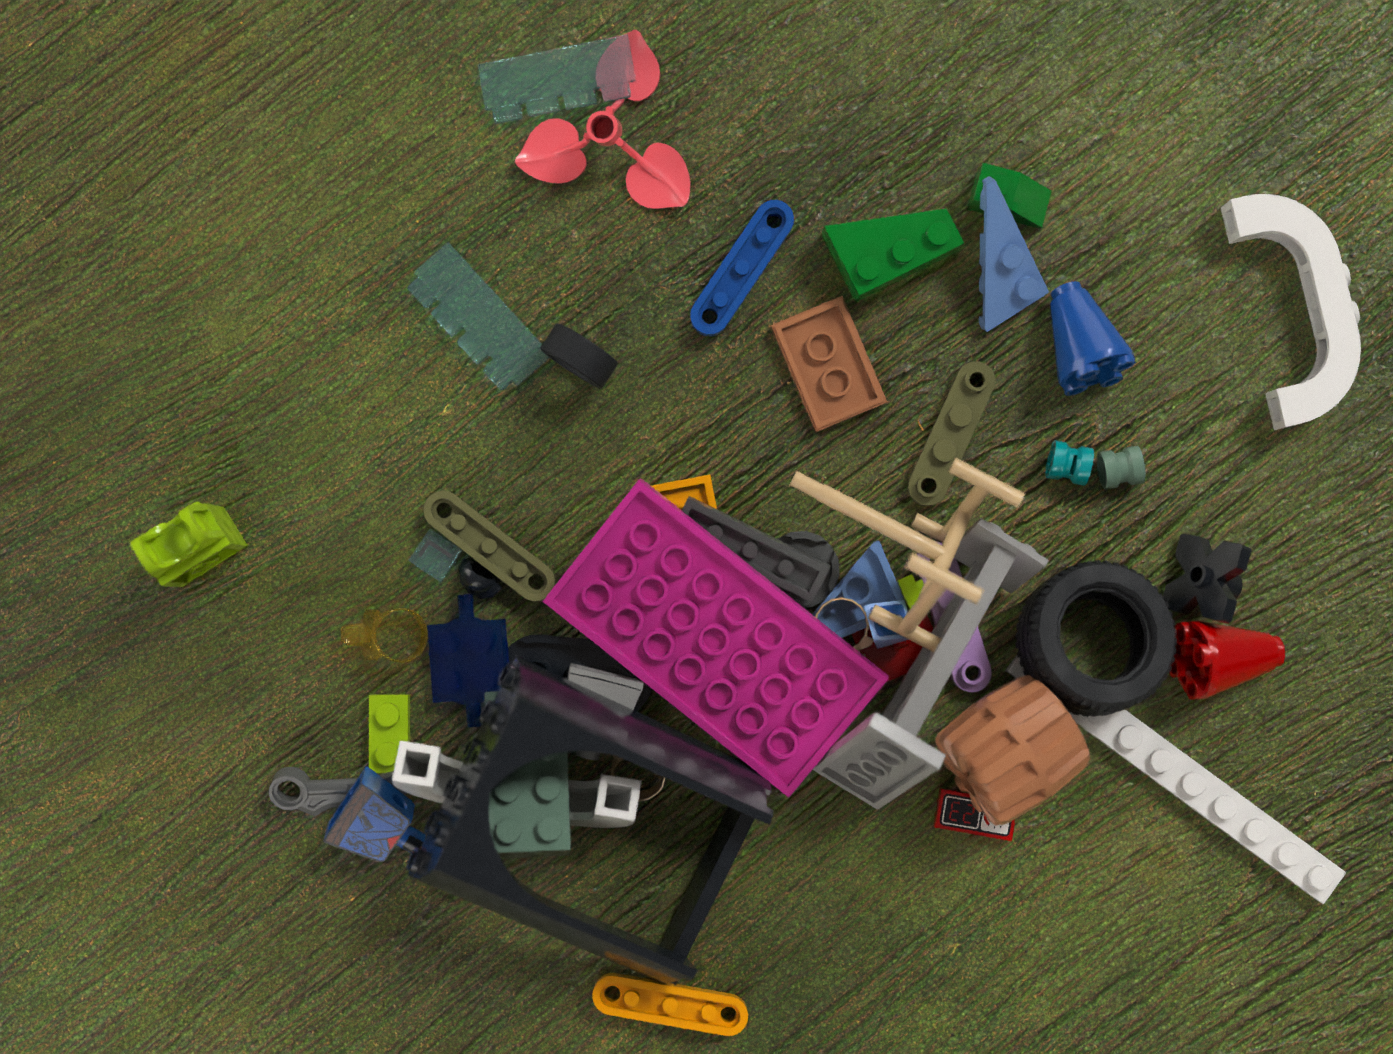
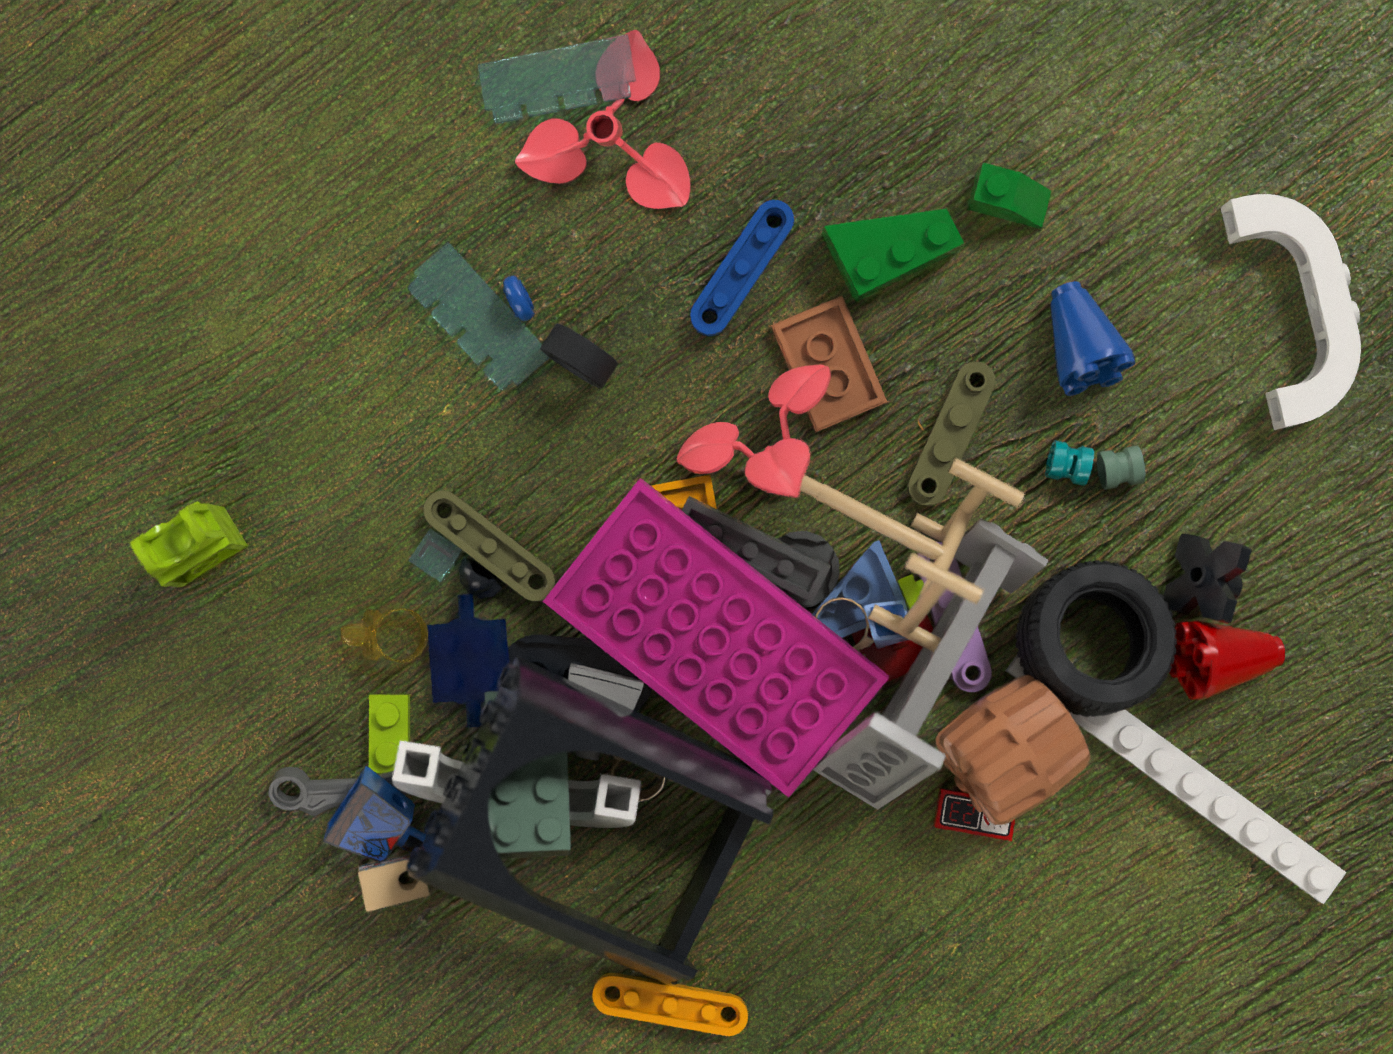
(381, 883): none -> tan torso
(518, 298): none -> blue piece
(779, 466): none -> coral plant
(1008, 269): medium blue wing -> none

